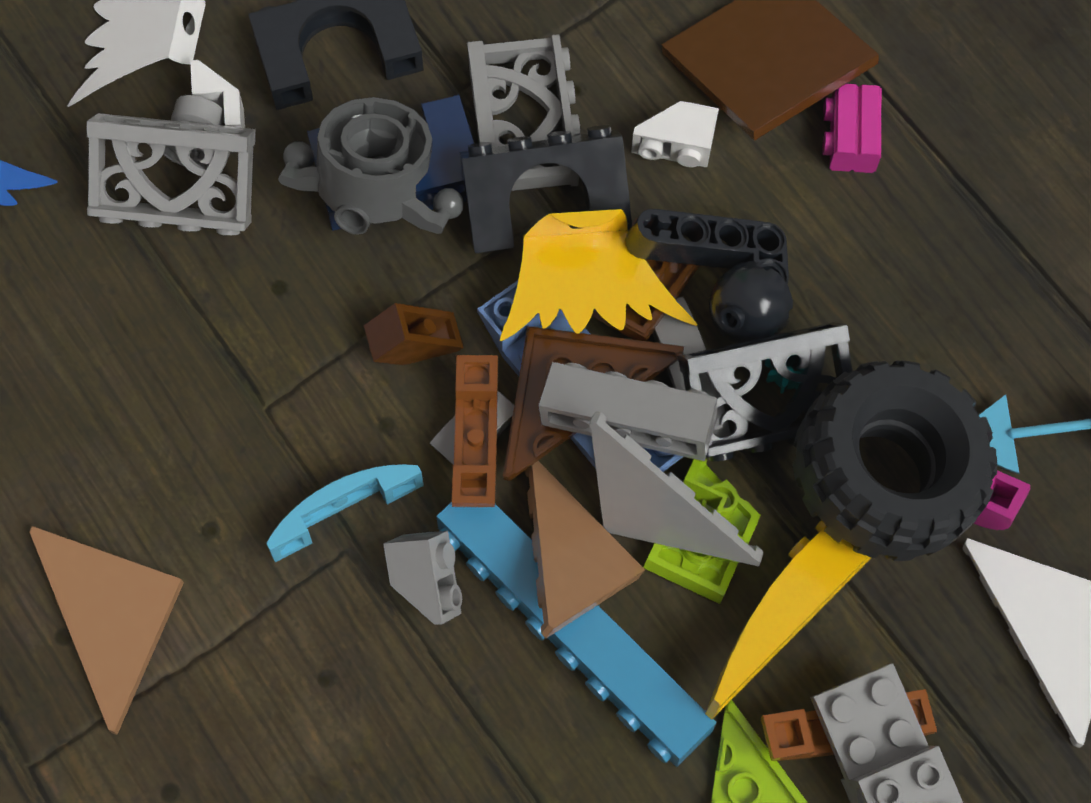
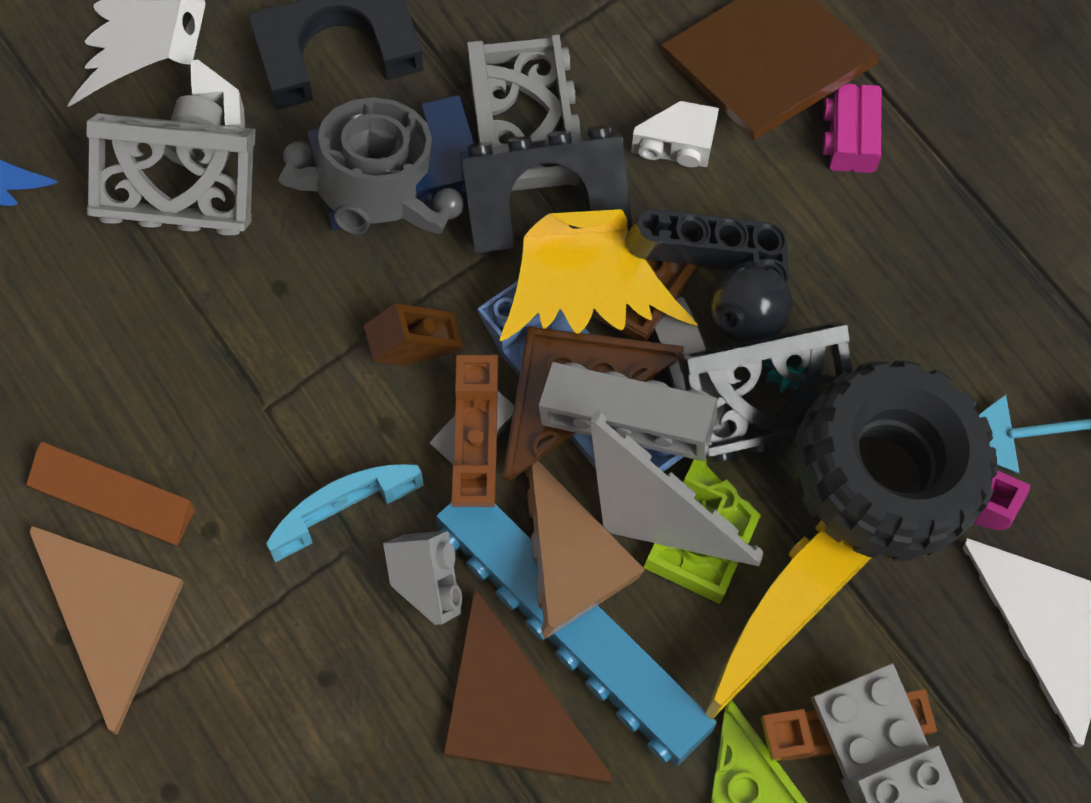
(110, 494): none -> dark orange slope
(508, 712): none -> reddish brown tile

